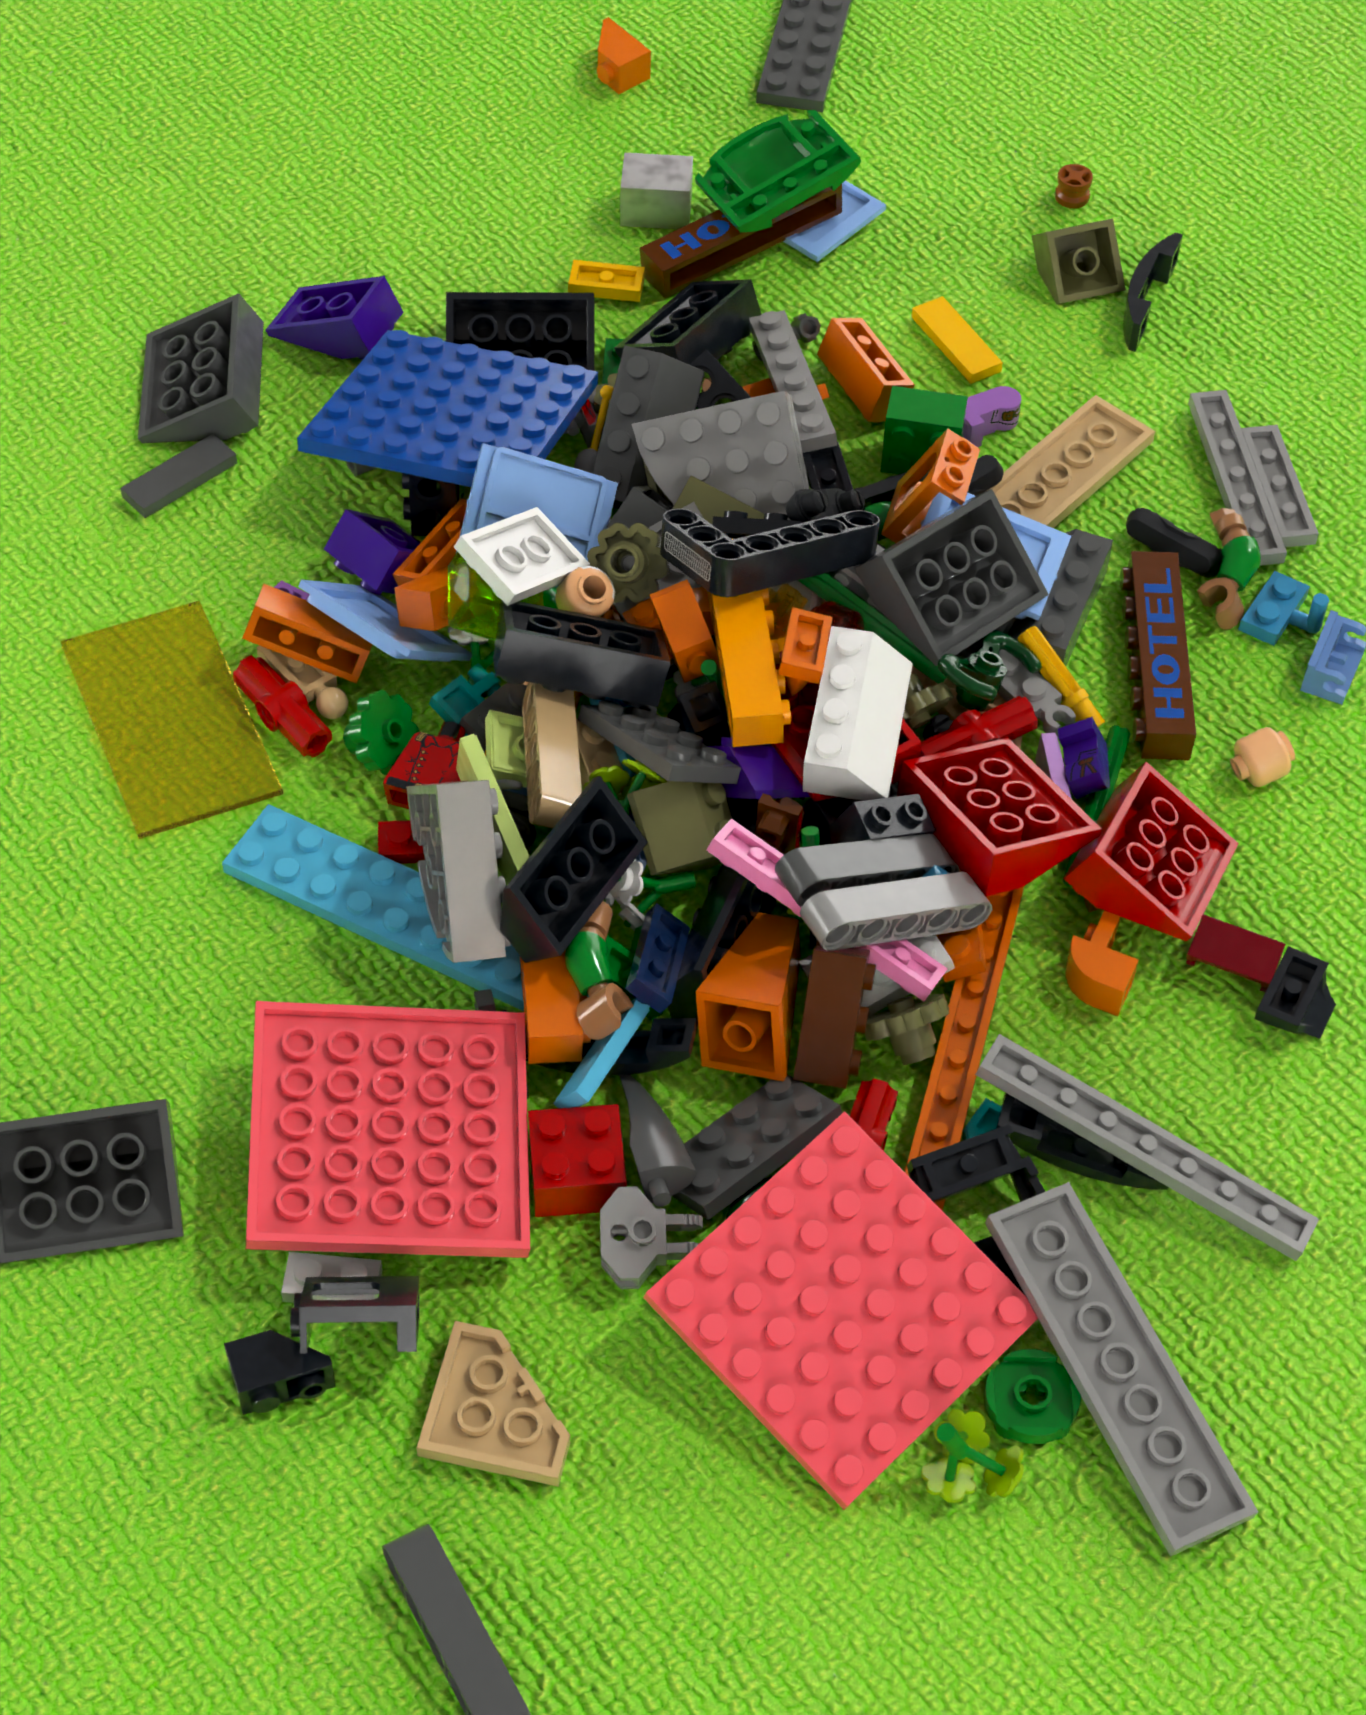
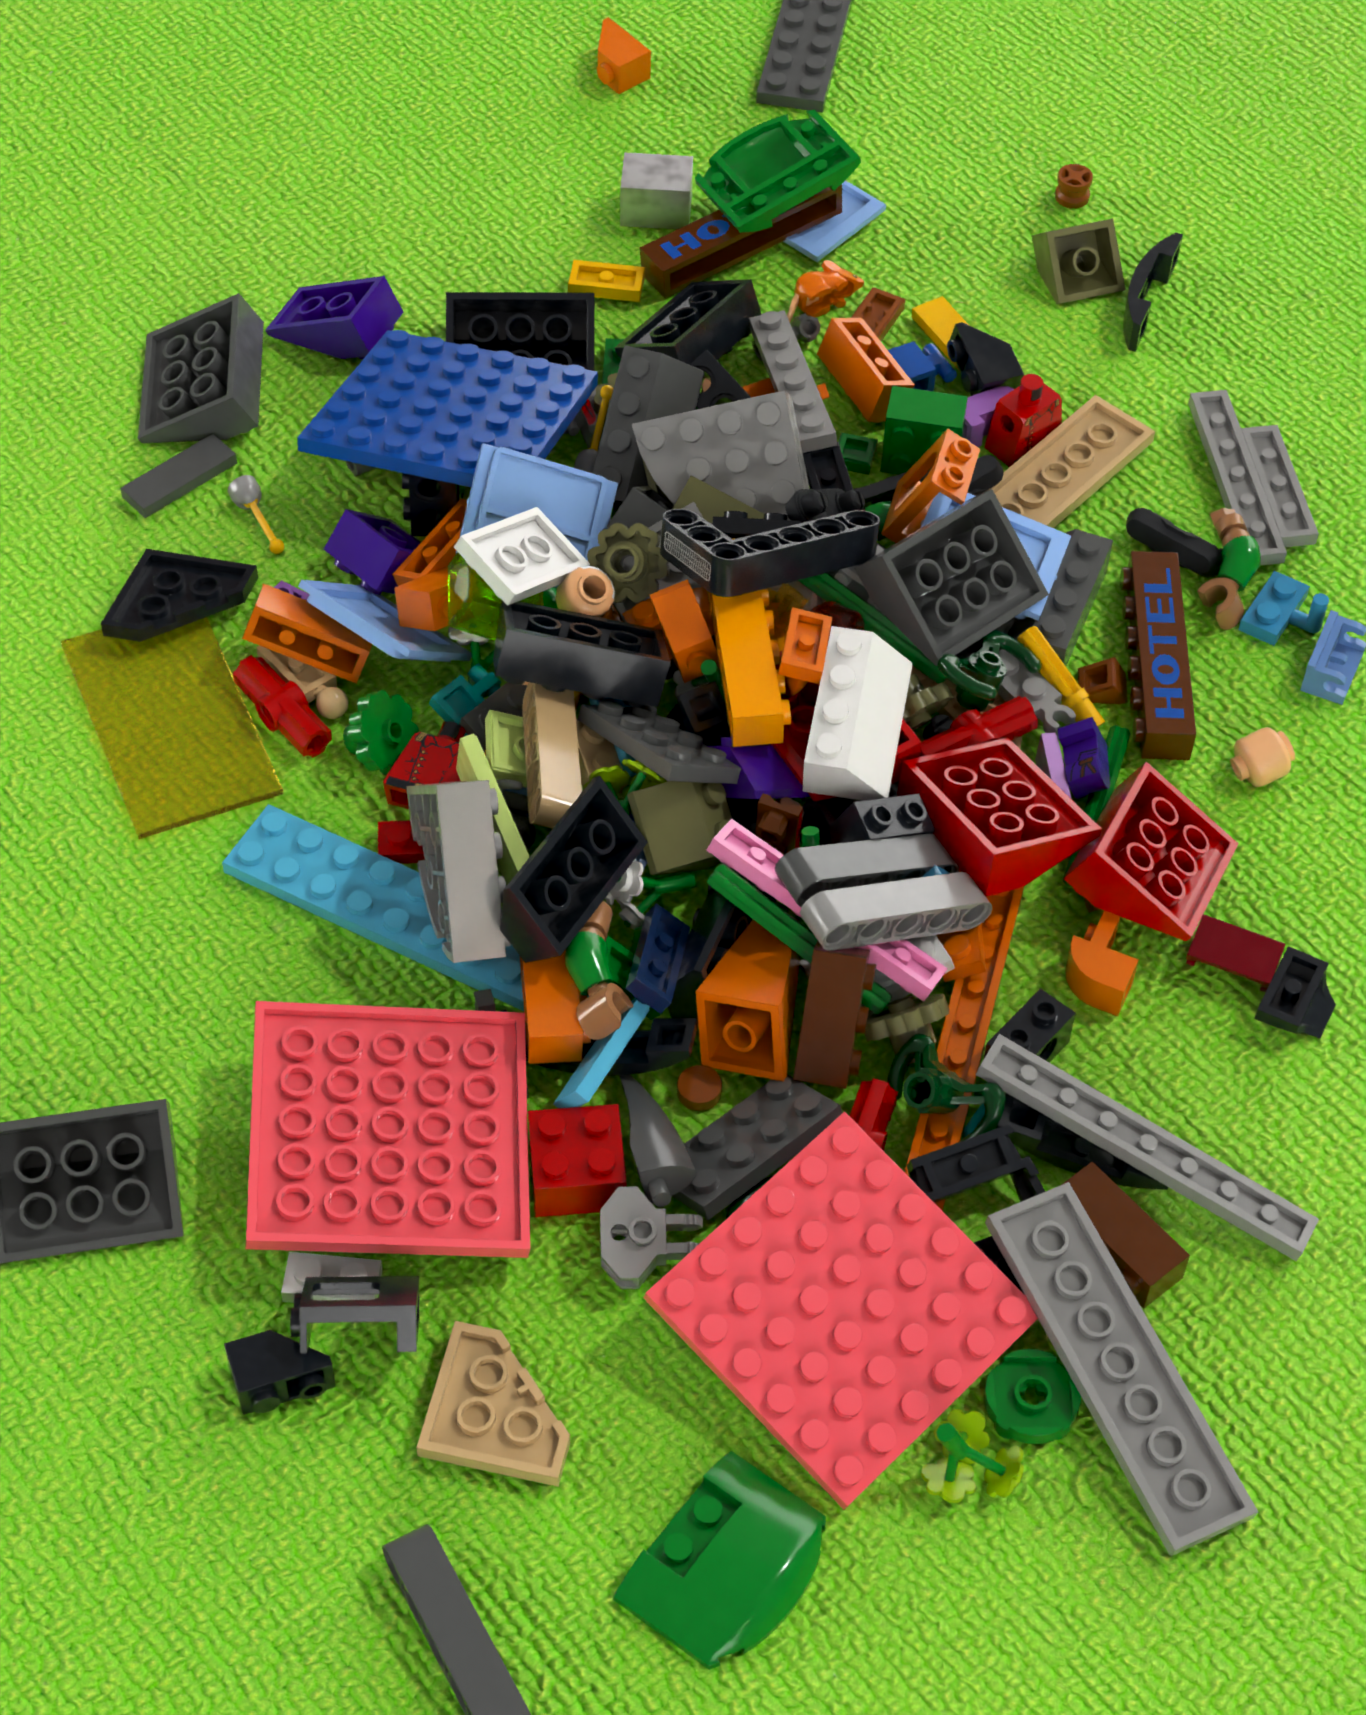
(175, 591): none -> black plate
(246, 495): none -> hinge
(699, 1088): none -> dark orange tile
(726, 1564): none -> green slope
(781, 924): none -> green axle
(819, 290): none -> orange animal
(858, 452): none -> green tile
(880, 311): none -> dark orange plate
(923, 364): none -> blue brick
(939, 1090): none -> dark green piece
(983, 360): none -> black slope
(1023, 419): none -> red torso
(1039, 1026): none -> black brick
(1104, 682): none -> dark orange slope
(1139, 1246): none -> reddish brown brick

